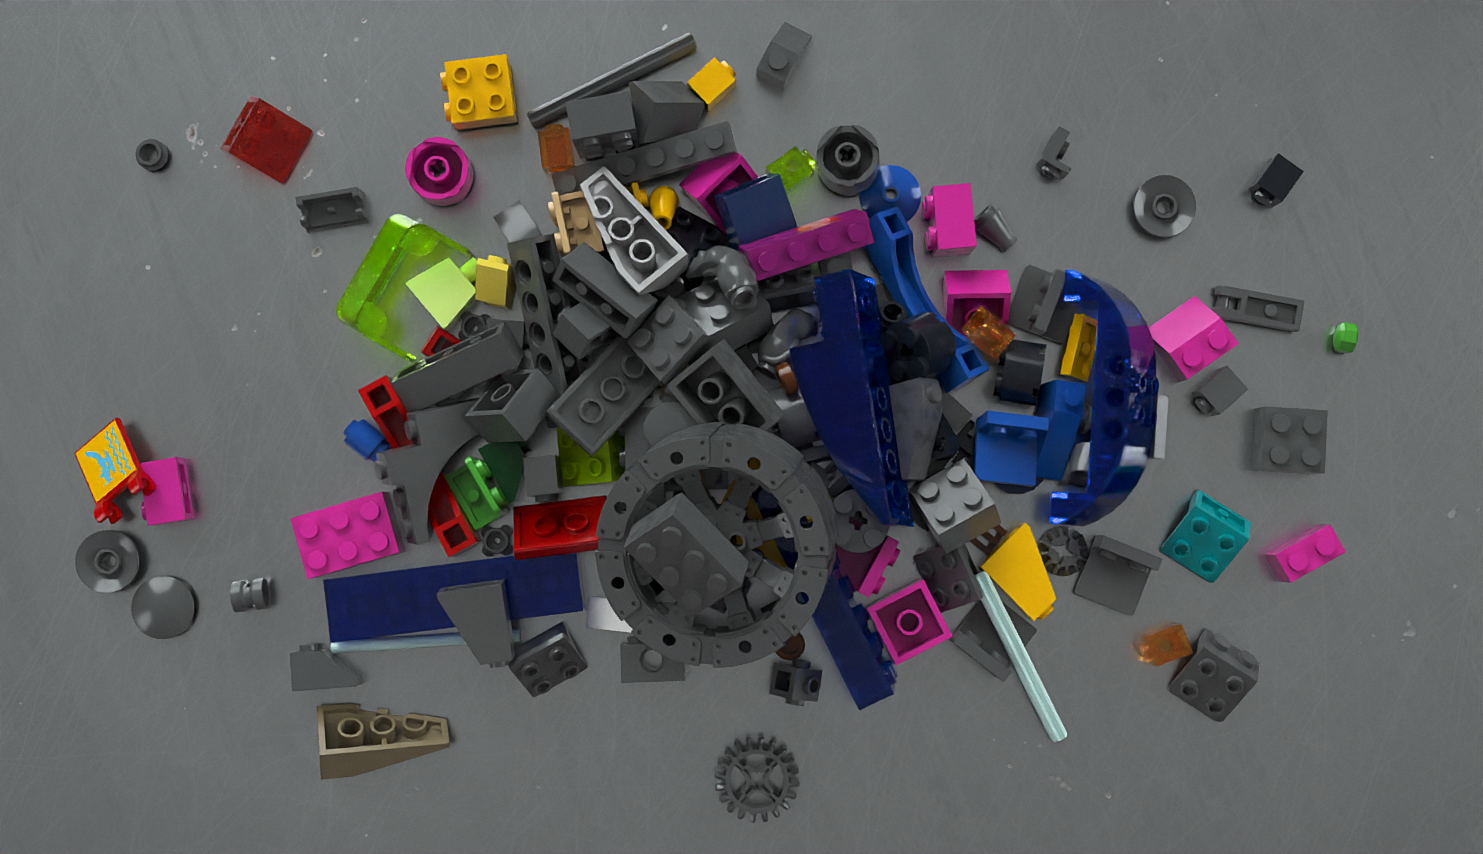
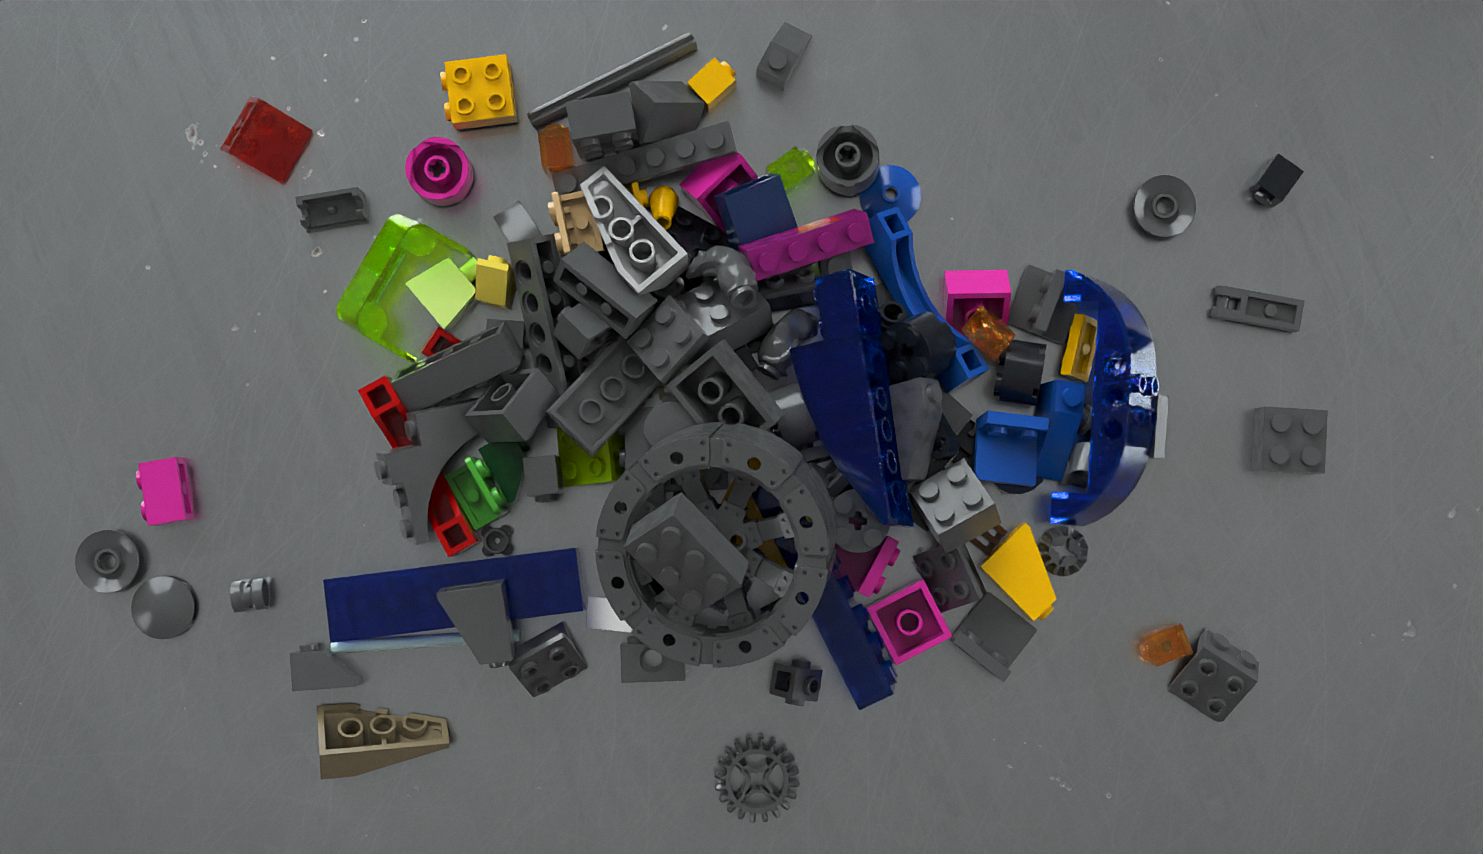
(110, 468): flag -> none
(145, 148): dark grey plate -> none
(347, 535): dark pink brick -> none
(365, 440): blue brick -> none
(468, 320): dark grey plate -> none
(556, 527): red tile -> none
(786, 378): reddish brown tile -> none
(793, 648): reddish brown tile -> none
(950, 221): dark pink brick -> none
(994, 227): dark grey cone -> none
(1020, 658): light aqua axle -> none
(1055, 149): dark grey bracket -> none
(1115, 574): dark grey bracket -> none
(1191, 338): dark pink slope -> none
(1207, 537): teal bracket -> none
(1219, 391): dark grey brick -> none
(1305, 553): dark pink brick -> none
(1345, 337): bright green tile -> none

